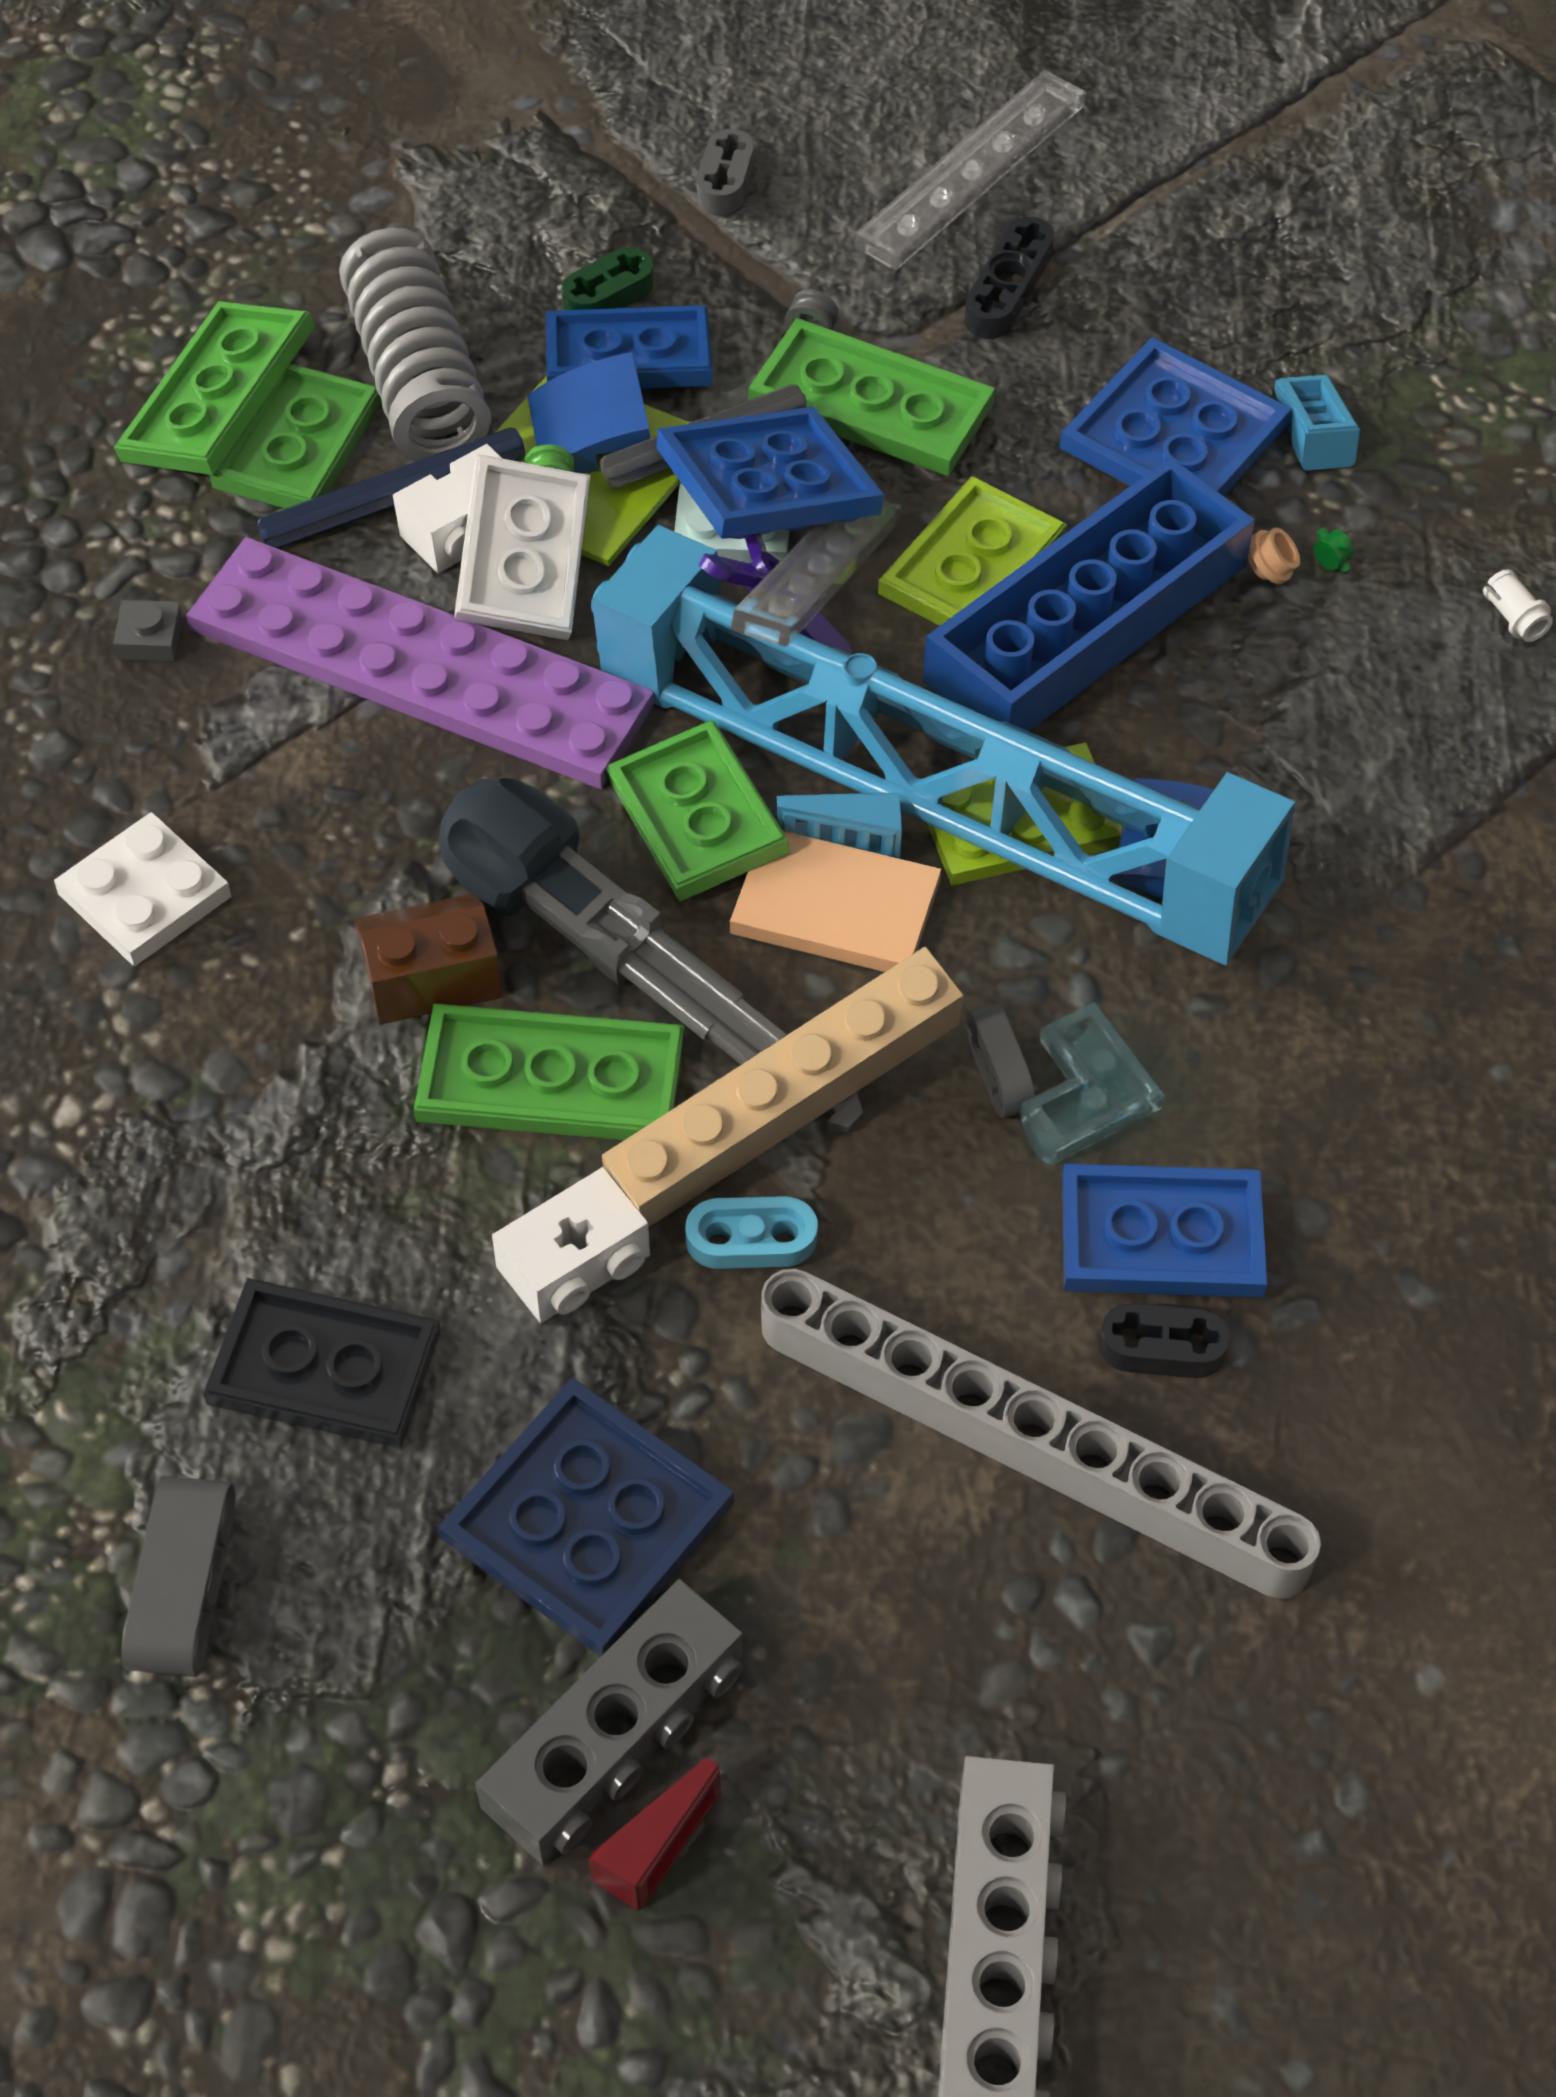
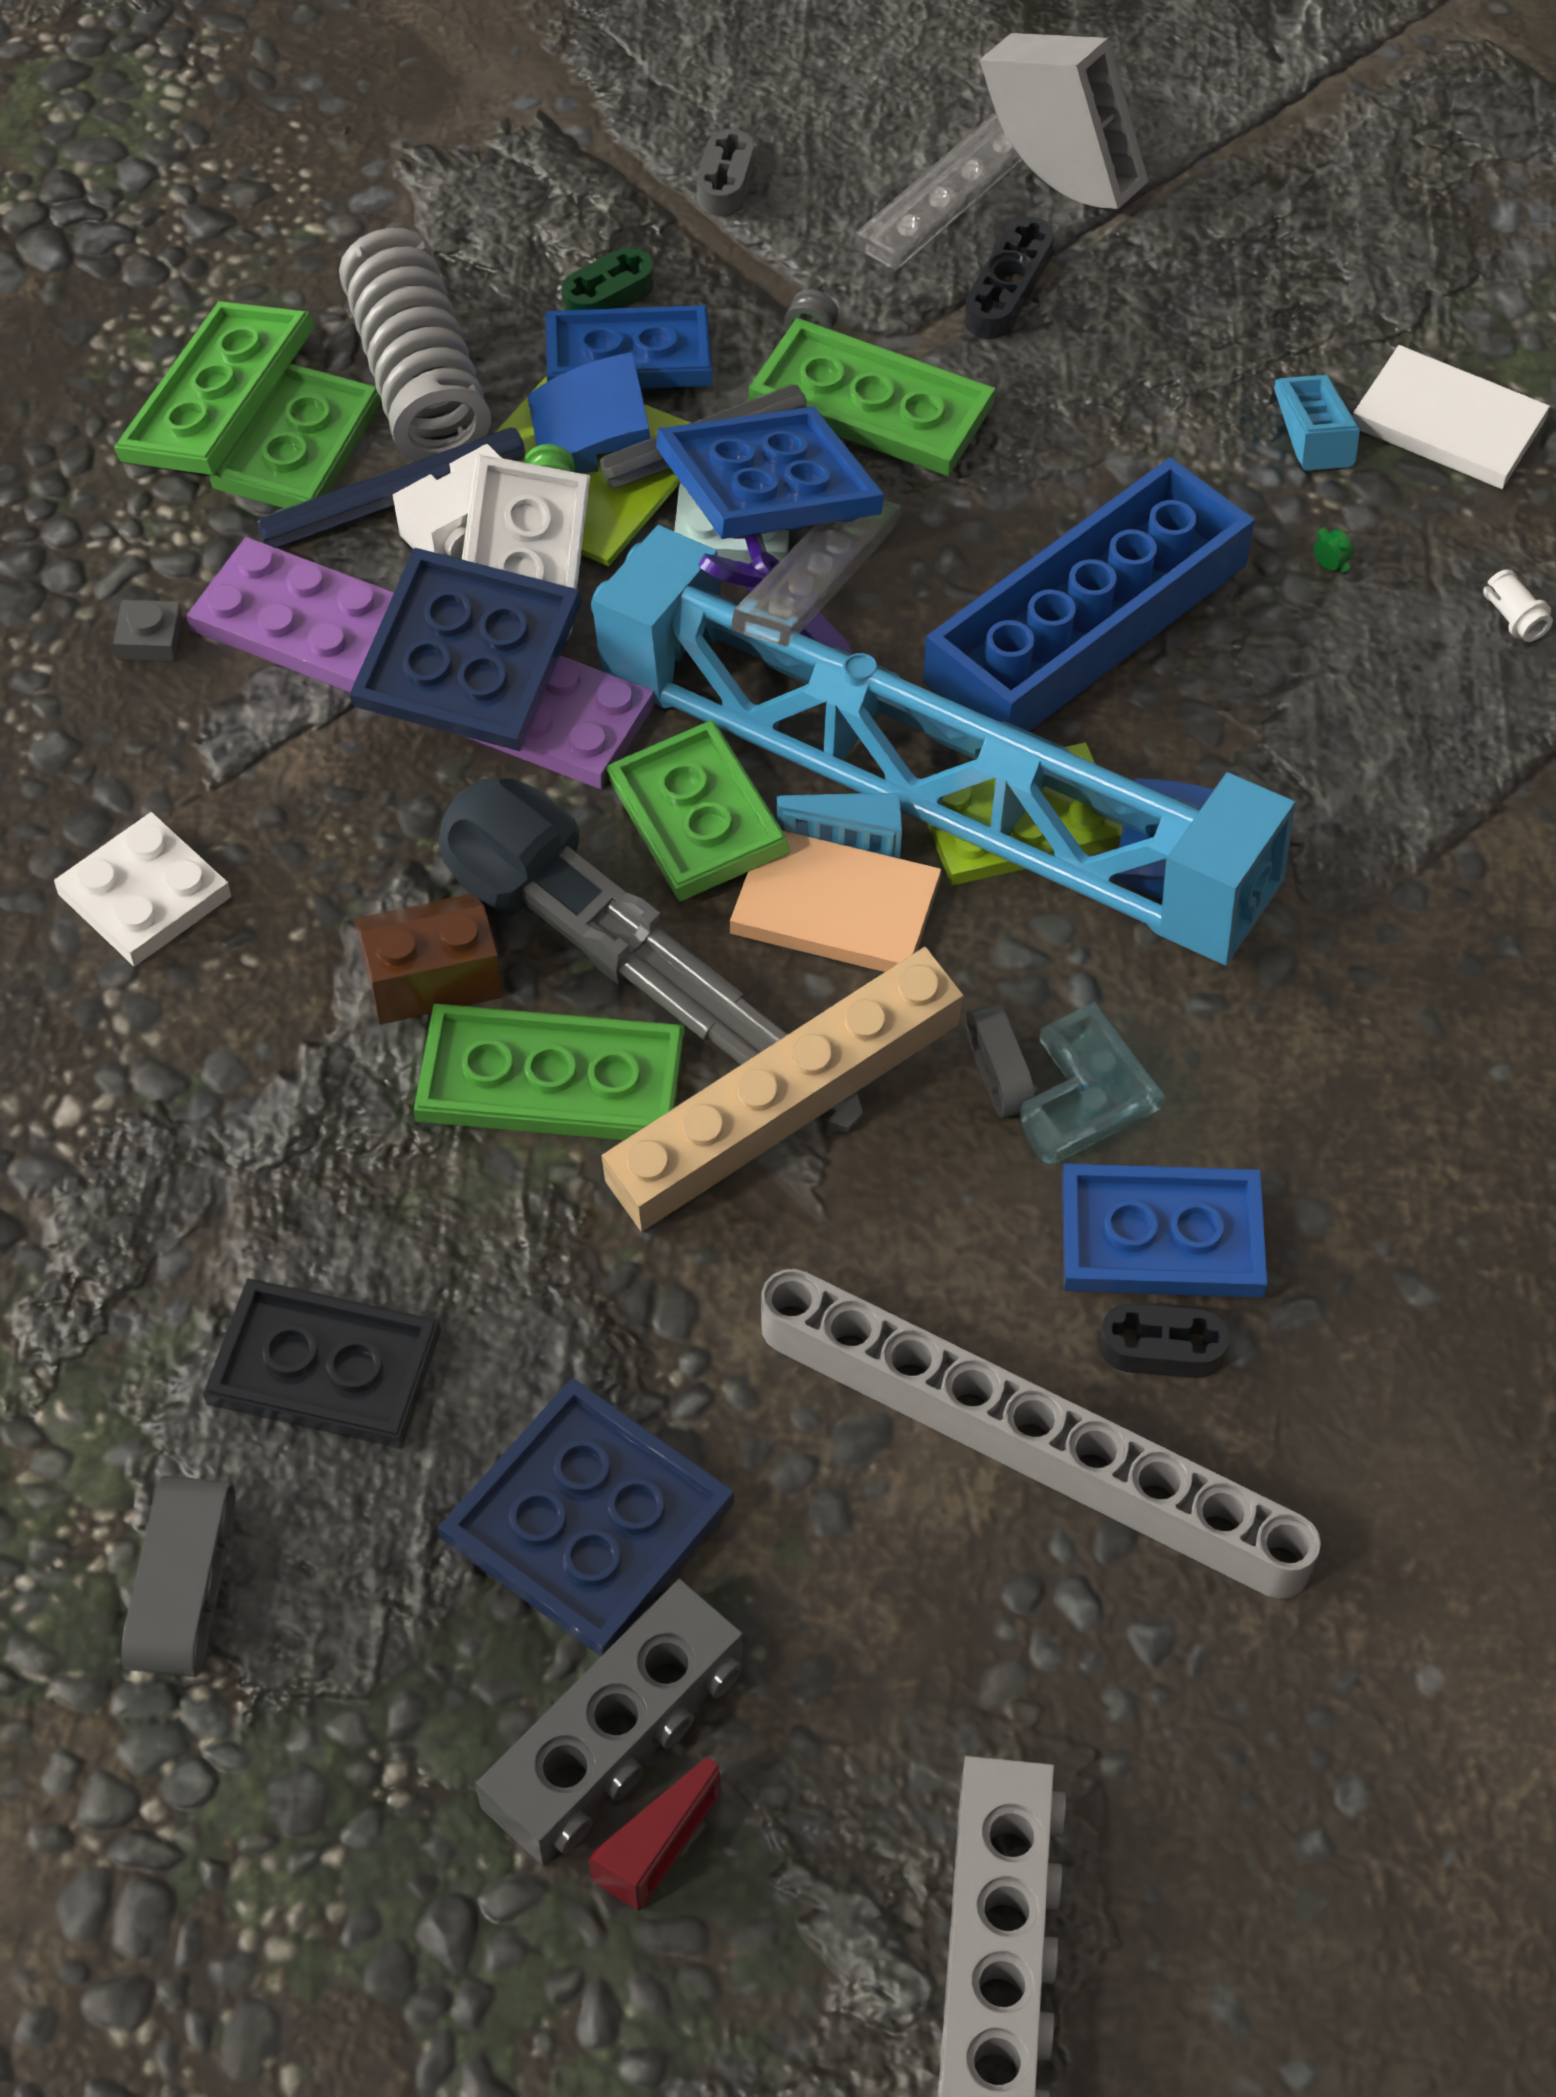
(466, 648): none -> dark blue plate
(572, 1246): white brick -> none
(751, 1230): medium azure plate -> none
(967, 551): lime tile -> none
(1067, 115): none -> light grey brick
(1179, 410): blue plate -> none
(1273, 555): light nougat plate -> none
(1450, 416): none -> white tile

